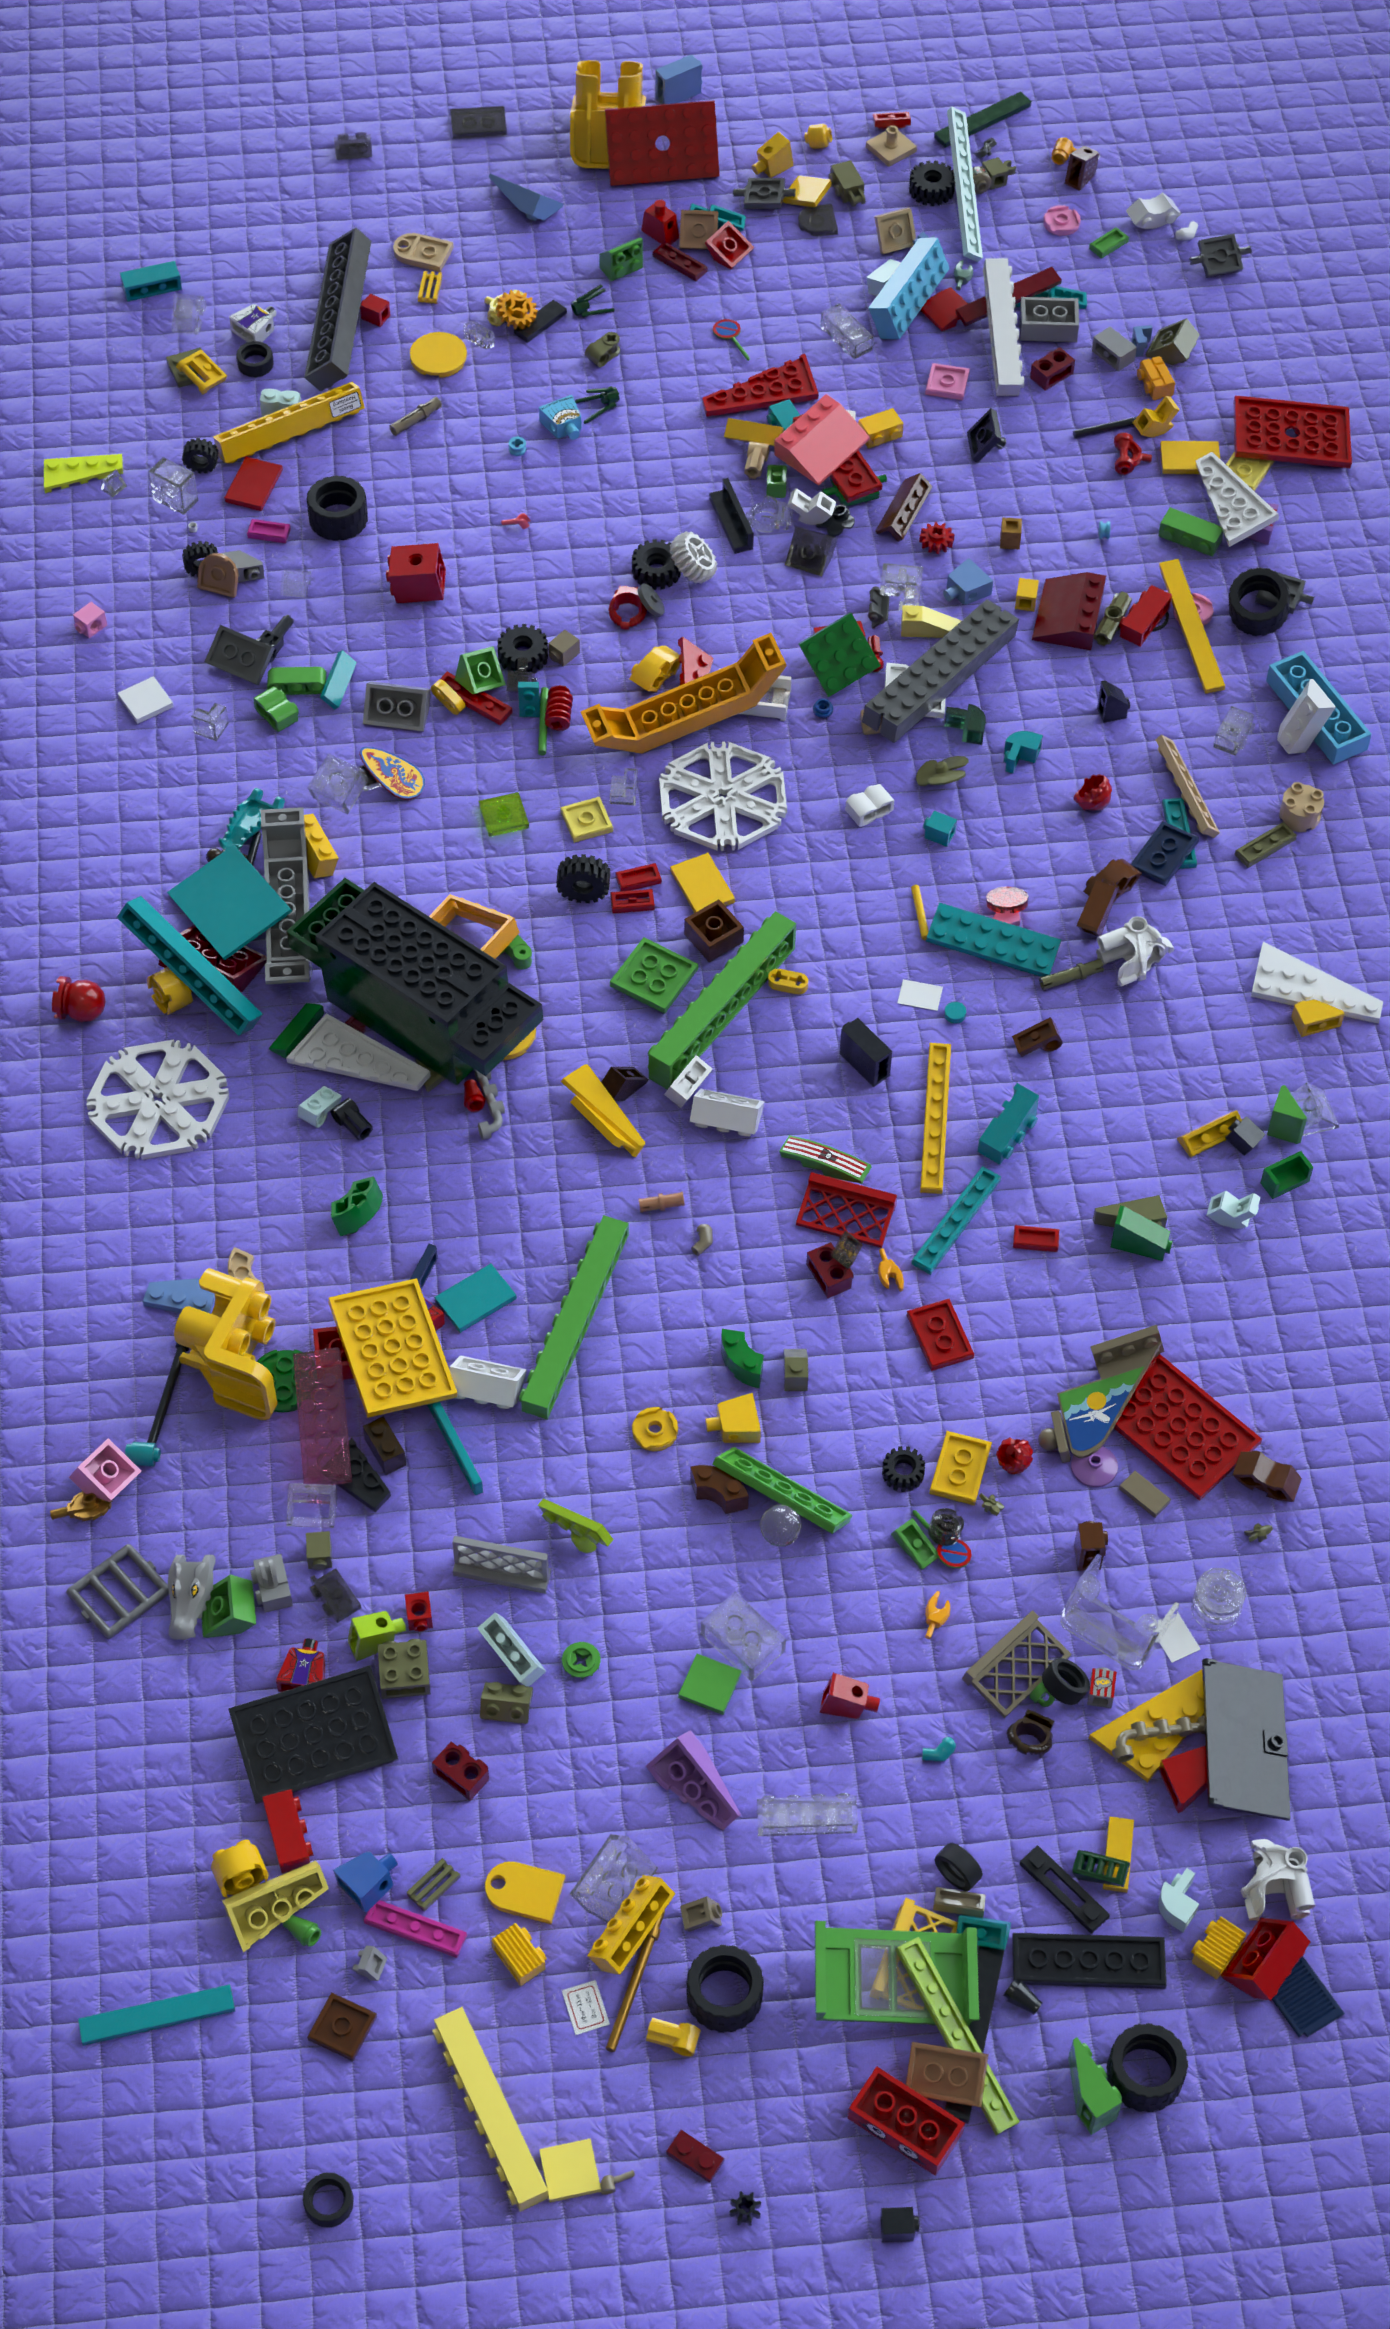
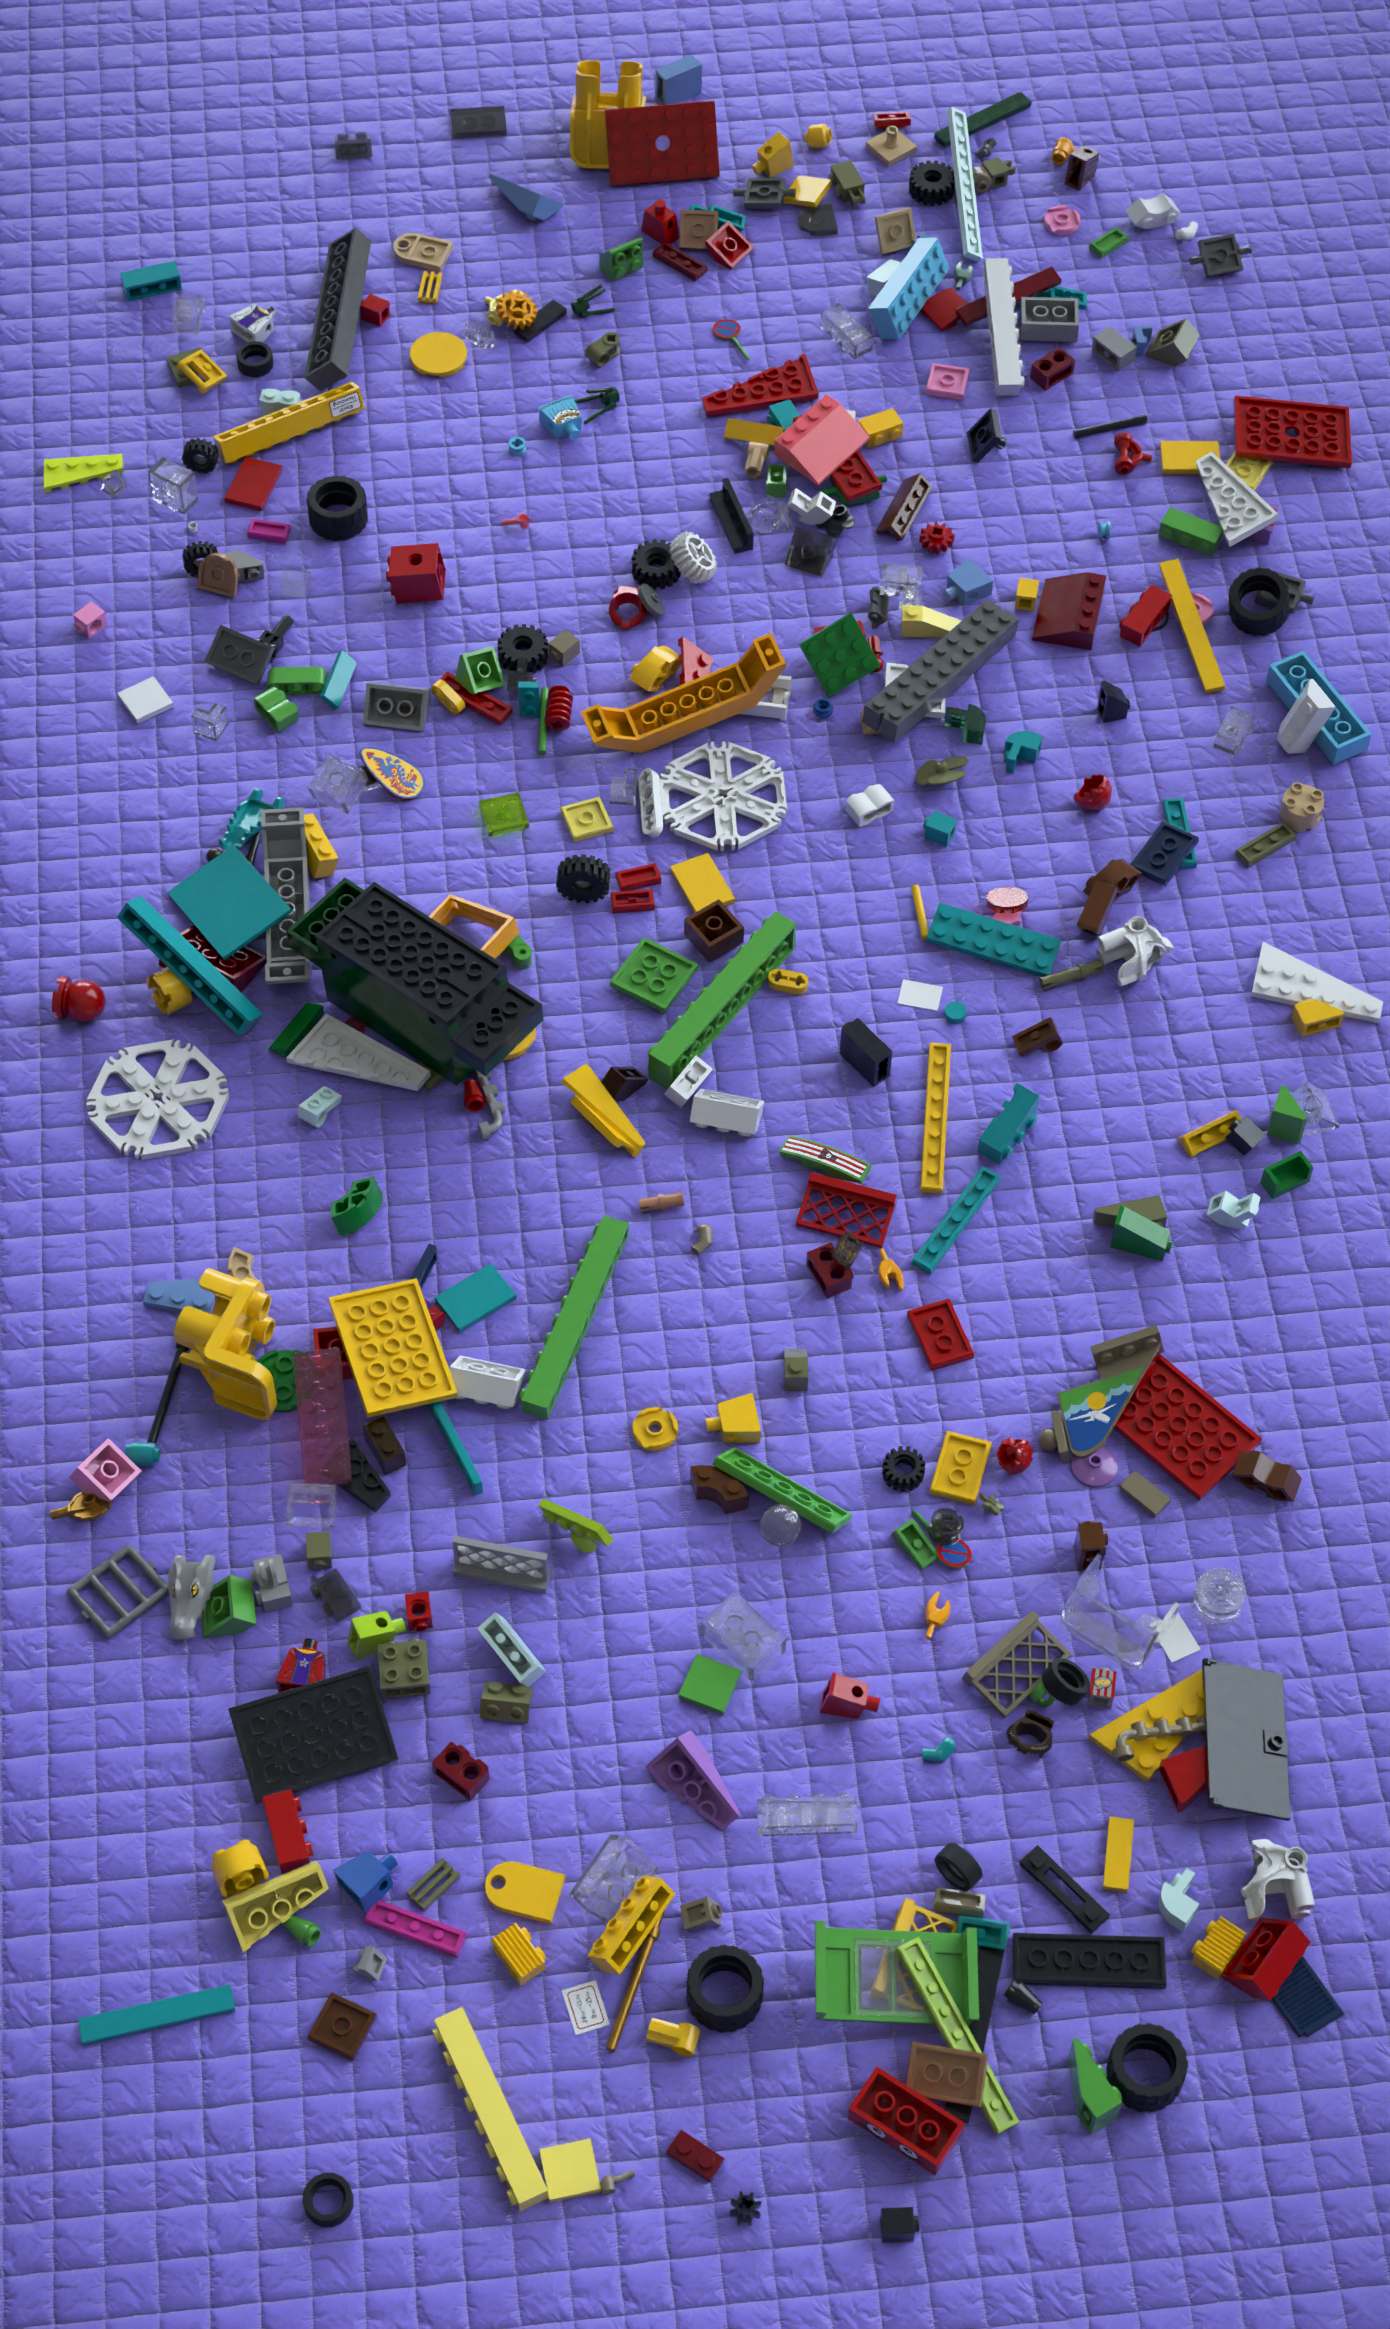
(348, 1114): black piece -> none
(421, 412): dark tan pin -> none
(583, 1650): bright green gear -> none
(649, 782): none -> white beam
(740, 1358): green brick -> none
(1010, 533): pearl gold brick -> none
(1036, 1238): red tile -> none
(1085, 1863): dark green slope -> none
(1112, 618): olive piece -> none
(1156, 378): light orange brick -> none
(1157, 421): yellow brick -> none
(1187, 786): tan plate -> none
(1259, 1532): olive plant -> none

